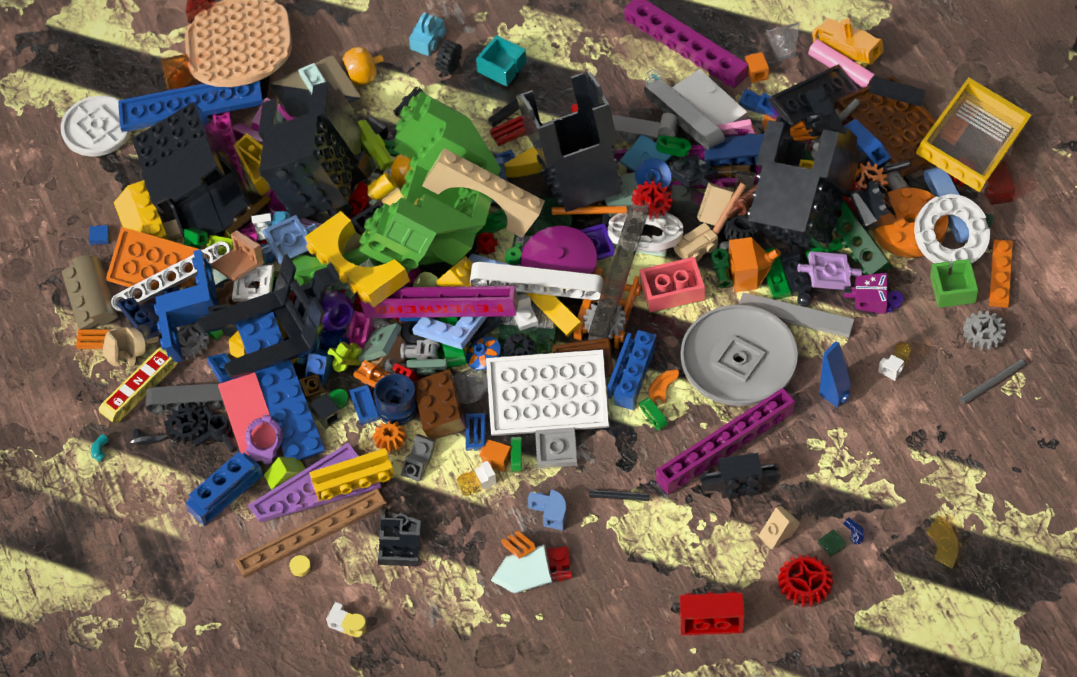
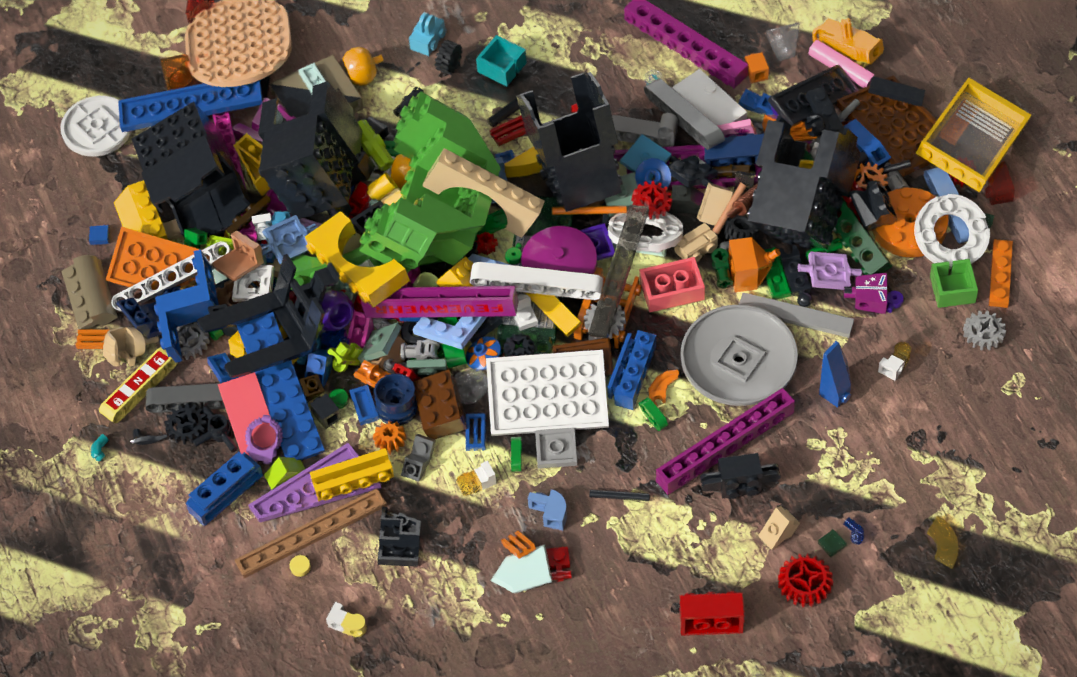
(496, 454): orange brick -> none
(673, 146): green beam -> none
(992, 381): dark grey bar -> none

